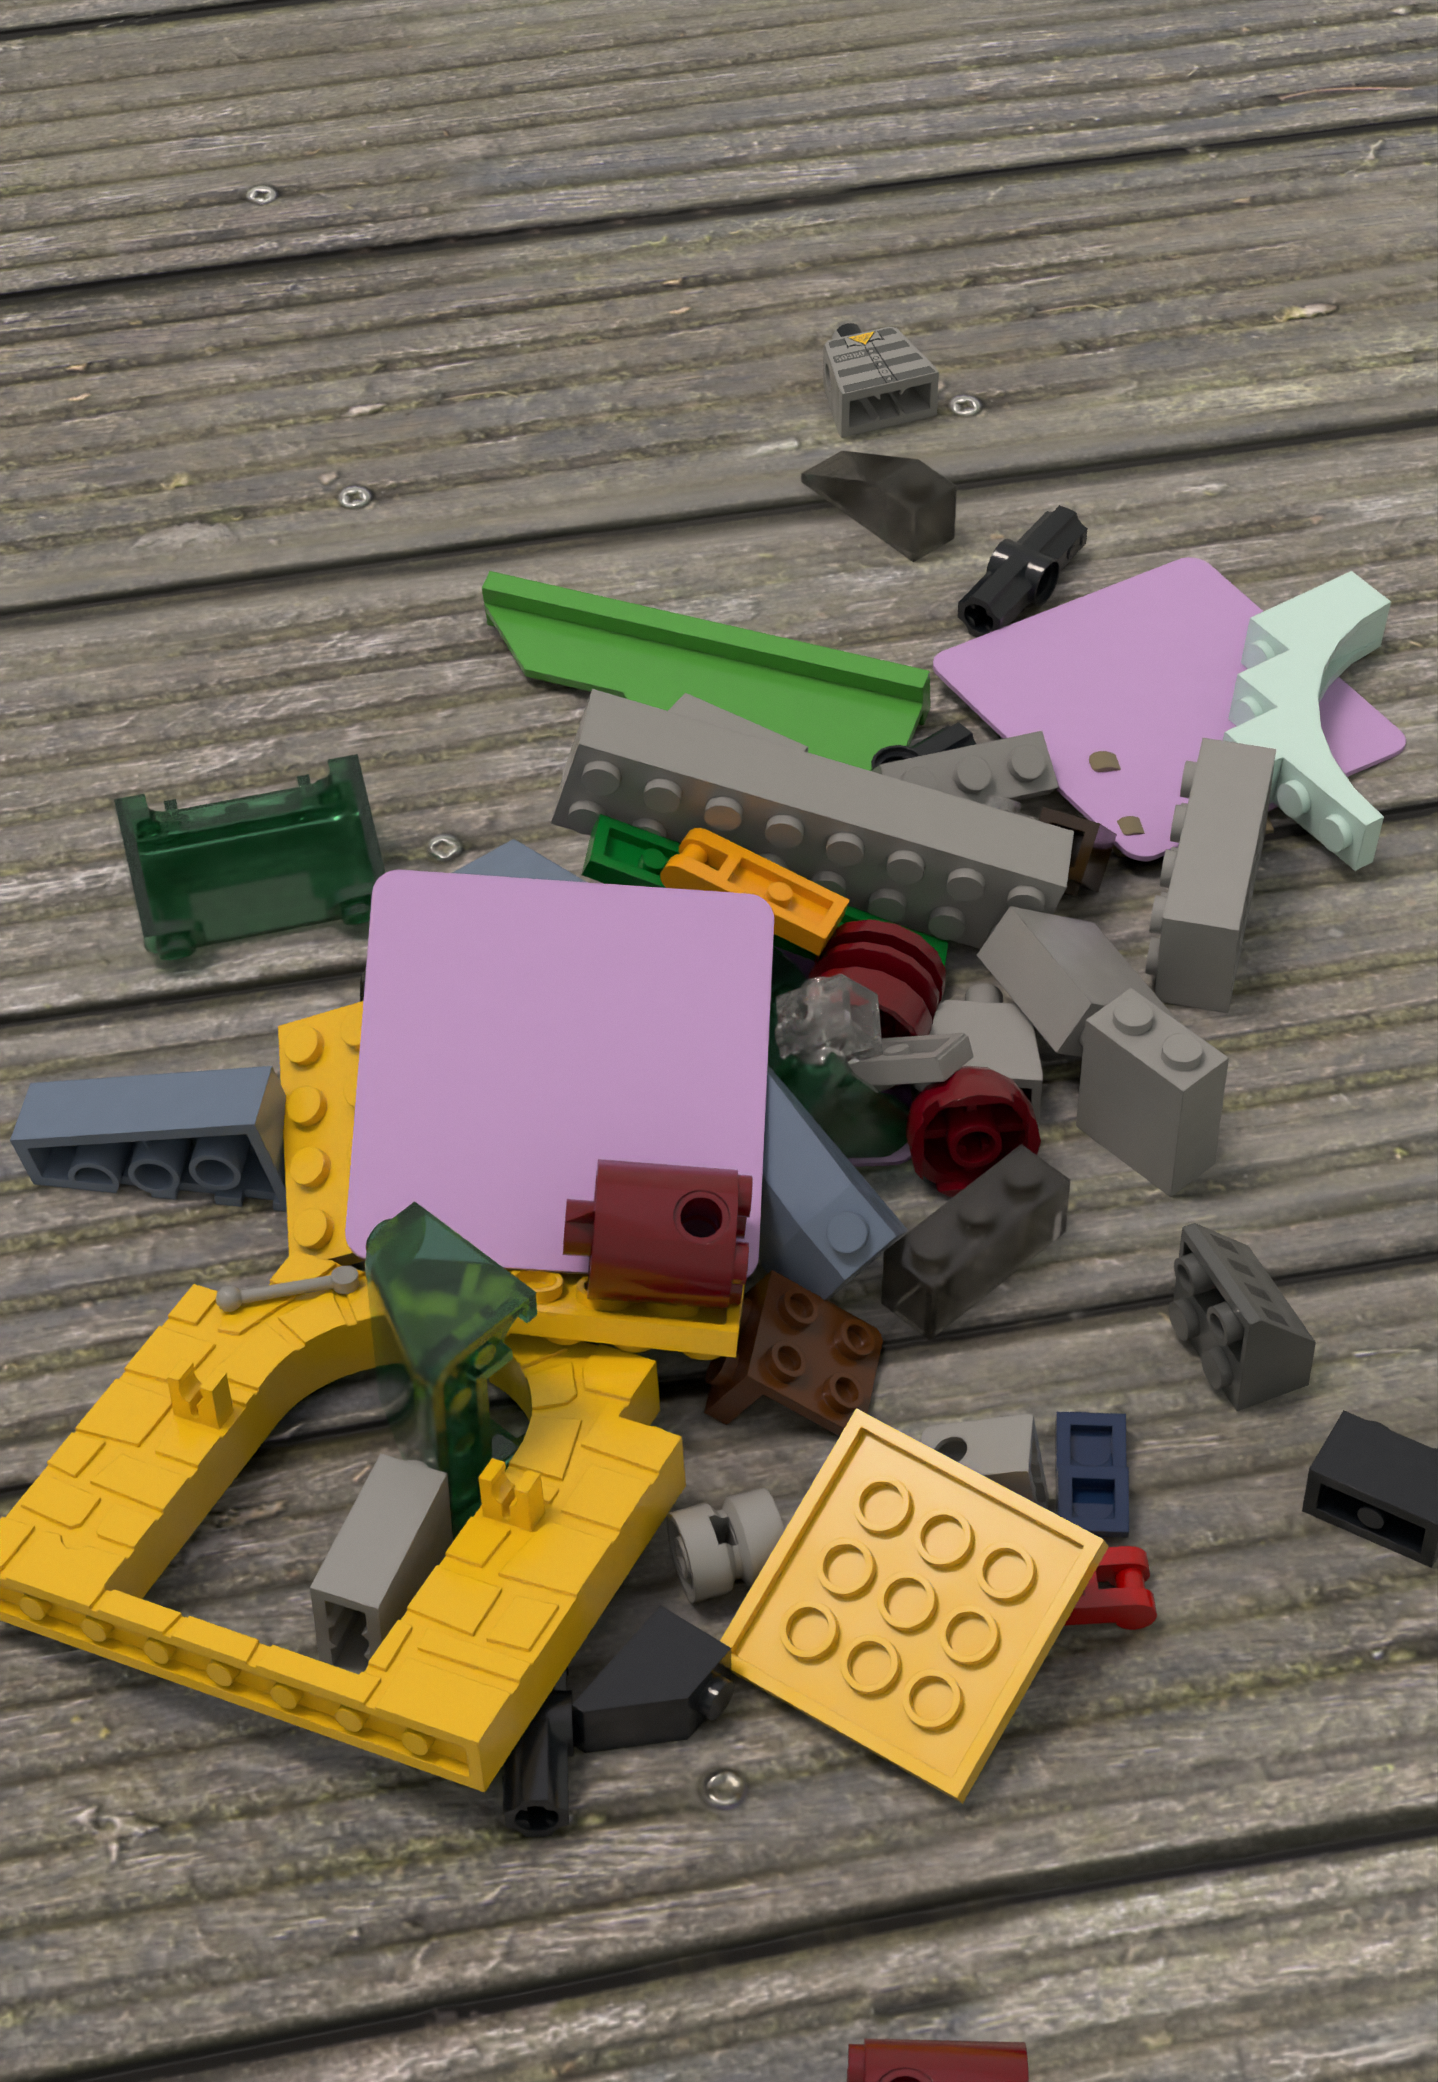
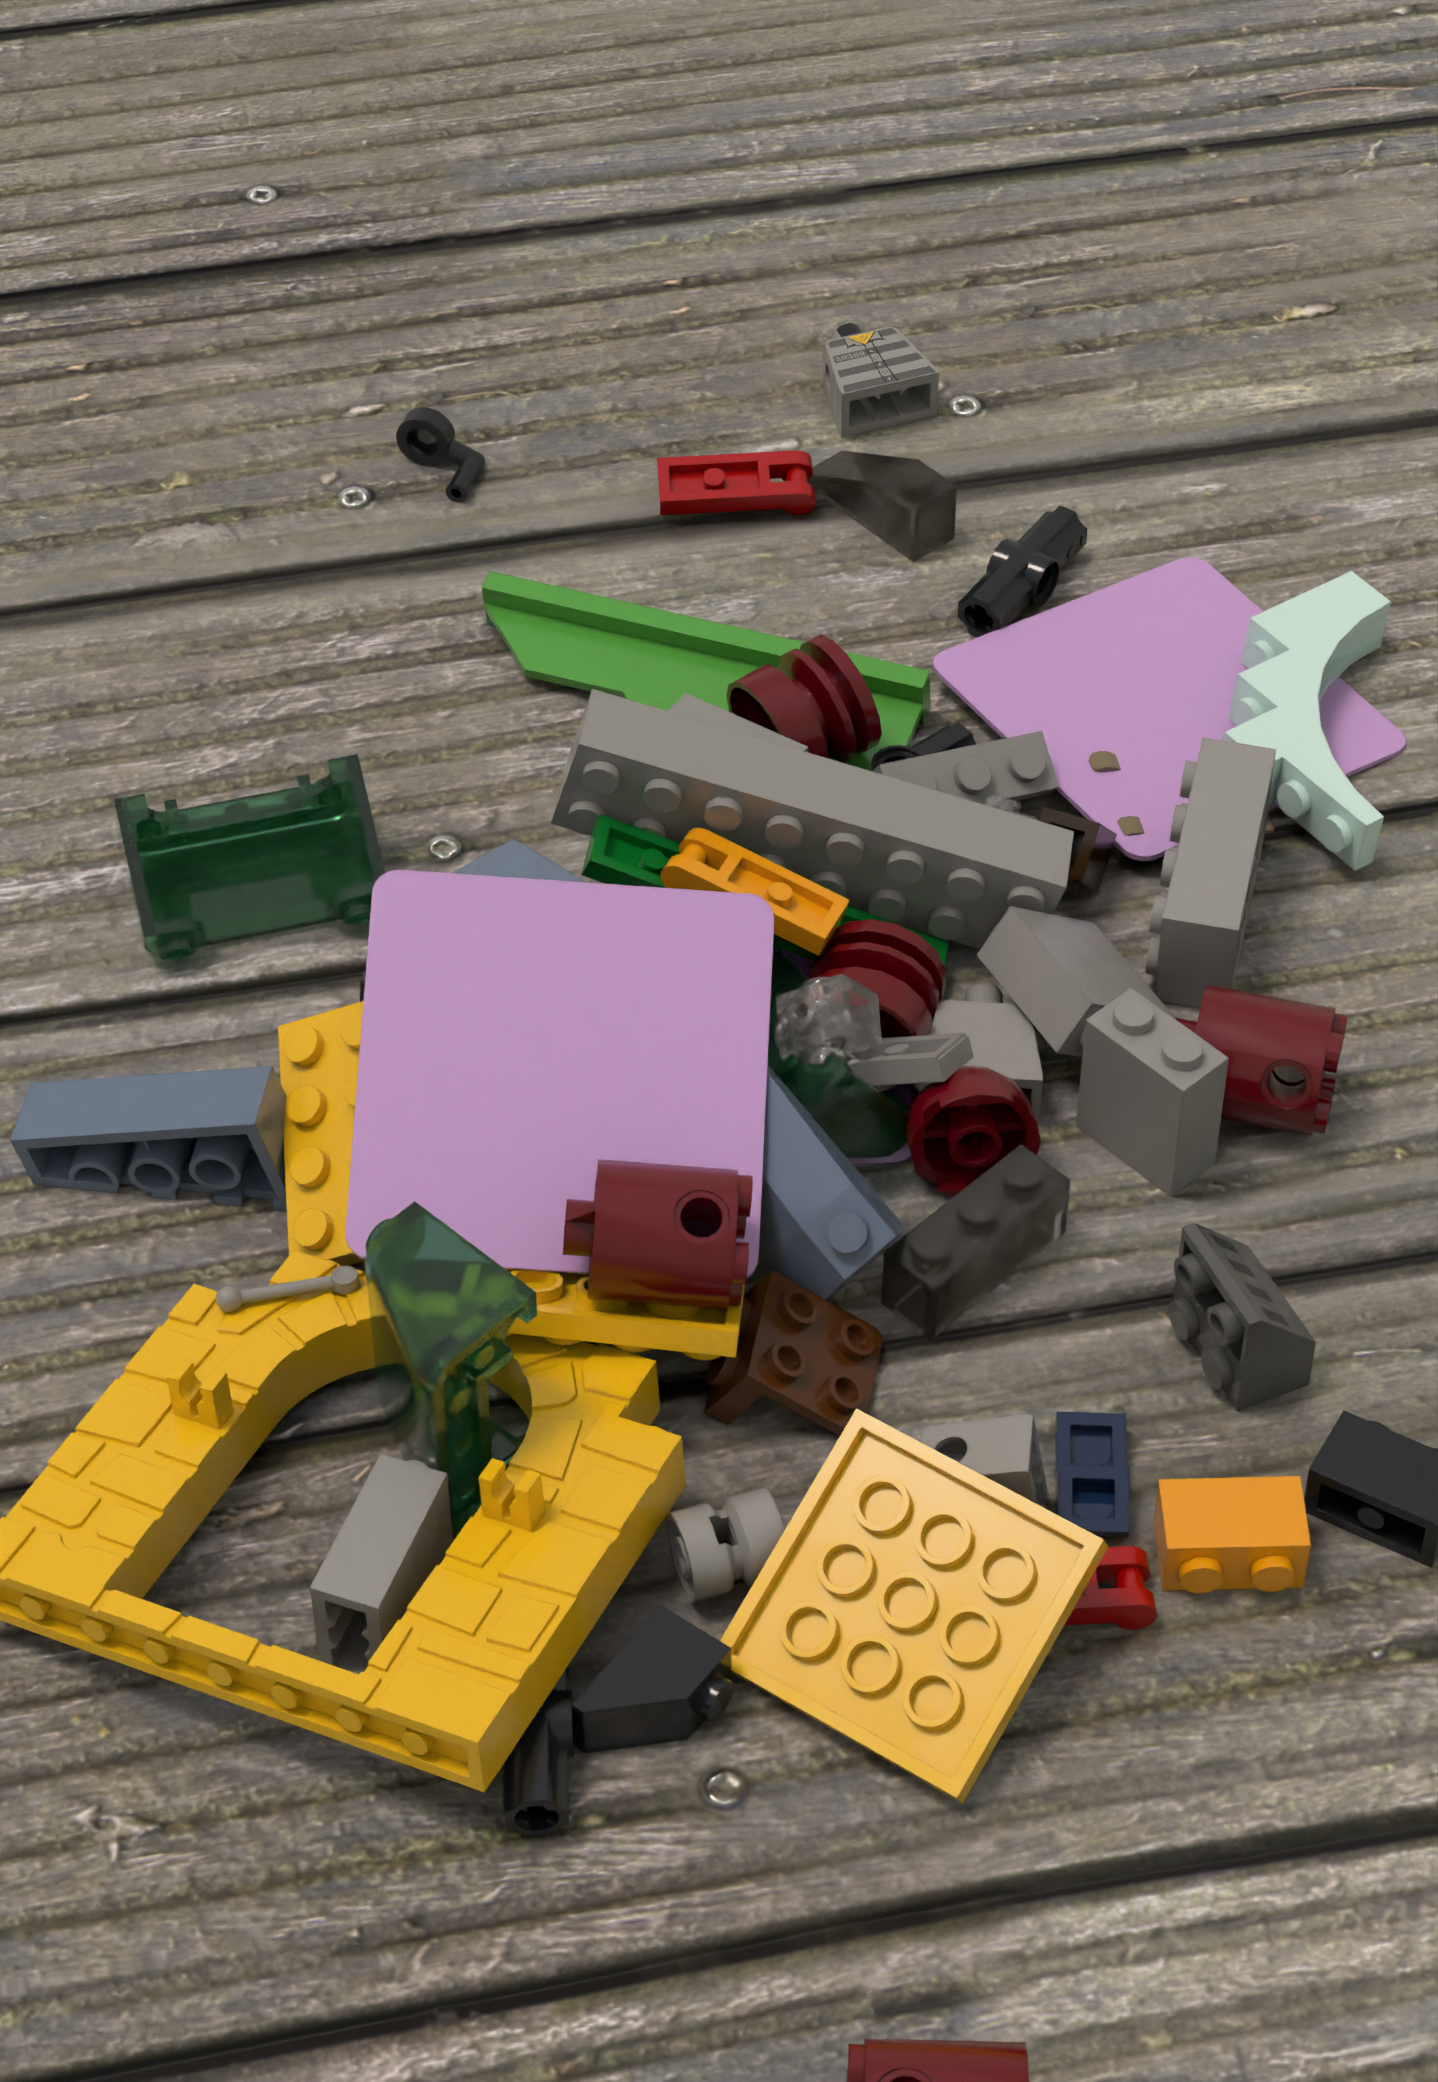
(429, 439): none -> black plate
(736, 483): none -> red plate
(812, 700): none -> dark red wheel
(1231, 1533): none -> light orange brick
(1274, 1056): none -> dark red cylinder

